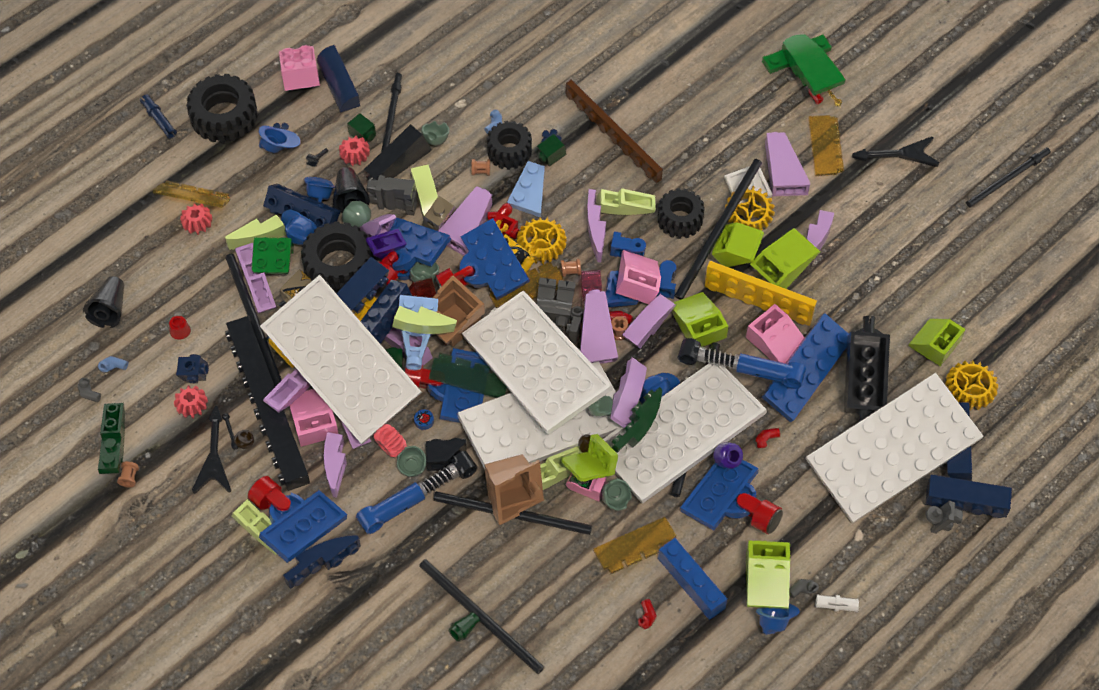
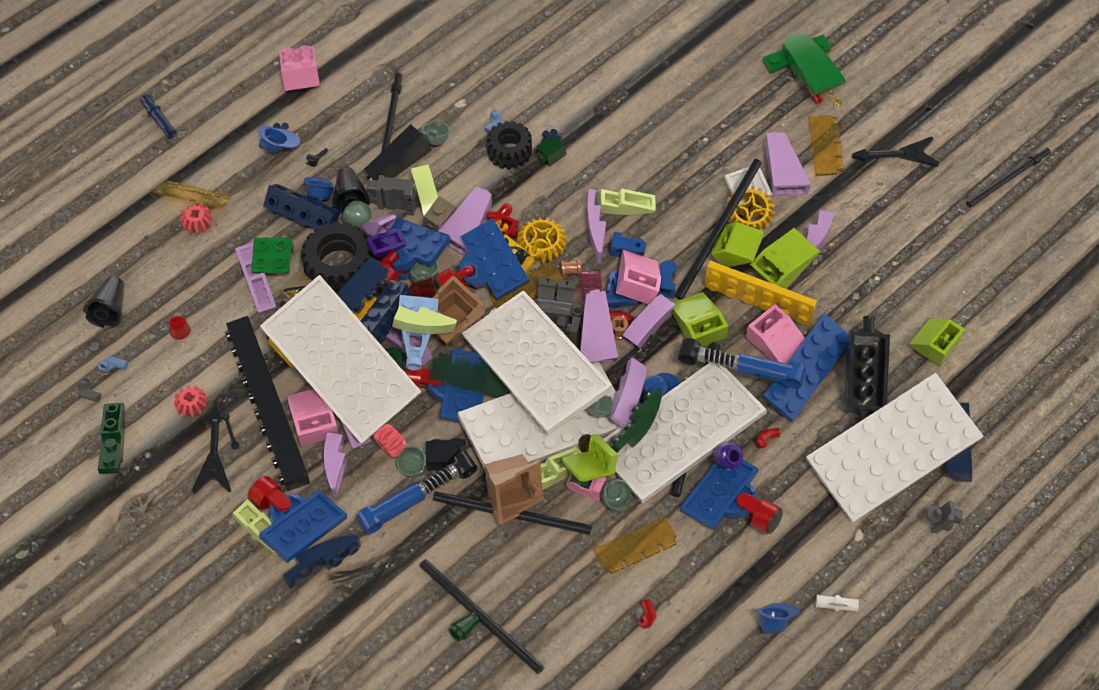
(128, 474): nougat bush -> none
(192, 368): dark blue brick -> none
(225, 125): black tyre -> none
(244, 439): dark brown plate -> none
(245, 235): yellowish green slope -> none
(251, 313): black piece -> none
(287, 391): lavender slope -> none
(297, 226): blue piece -> none
(338, 79): dark blue brick -> none
(354, 150): coral gear -> none
(361, 127): dark green brick -> none
(424, 419): tile -> none
(480, 167): nougat bush -> none
(529, 190): light blue wing -> none
(616, 134): reddish brown plate -> none
(680, 201): black tyre -> none
(692, 578): blue brick -> none
(768, 574): lime slope -> none
(803, 586): dark grey arm -> none
(966, 376): yellow gear -> none
(969, 496): dark blue brick -> none

